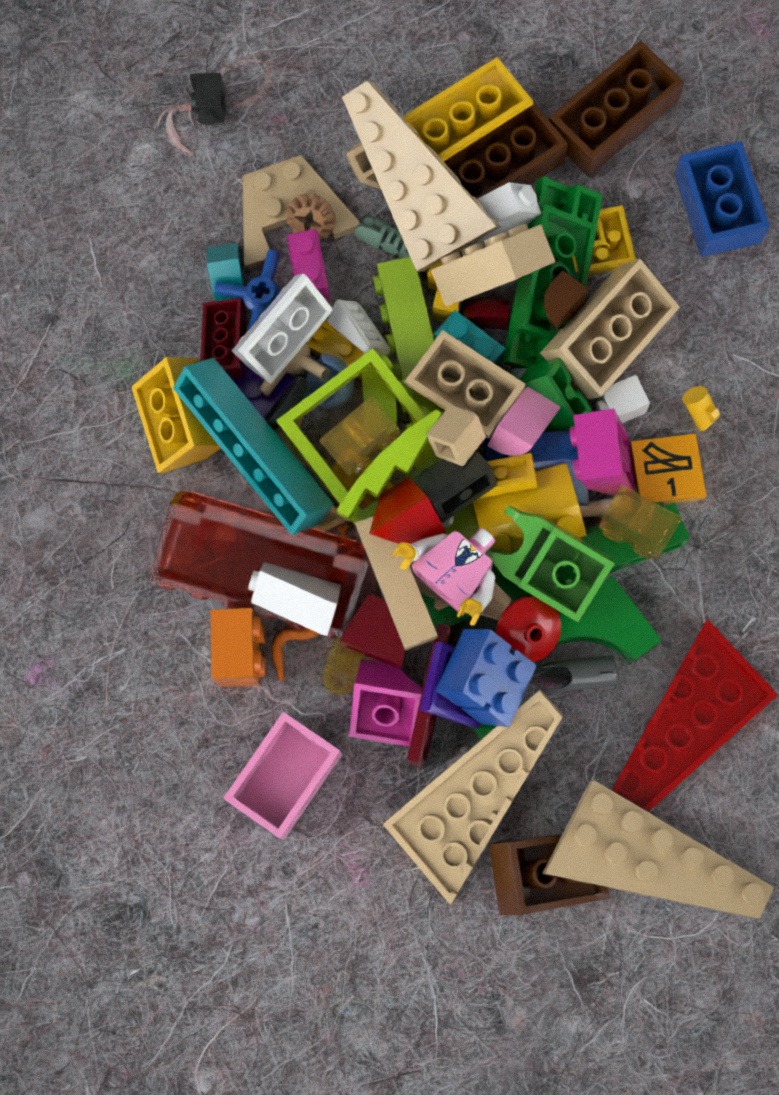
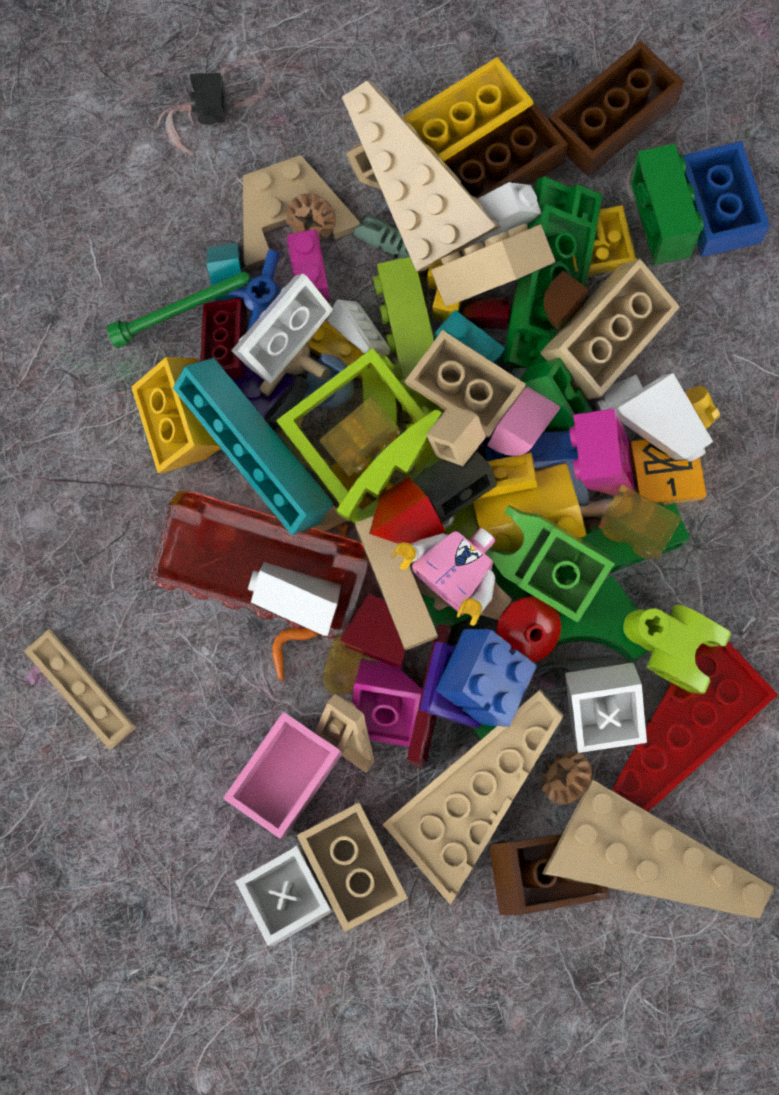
(80, 689): none -> tan tile
(122, 332): none -> green piece
(236, 647): orange piece -> none
(284, 896): none -> white brick
(347, 731): none -> tan wing
(352, 867): none -> tan brick
(577, 778): none -> medium nougat gear
(606, 707): none -> white brick
(665, 204): none -> green brick
(665, 419): none -> white slope
(674, 643): none -> lime piece

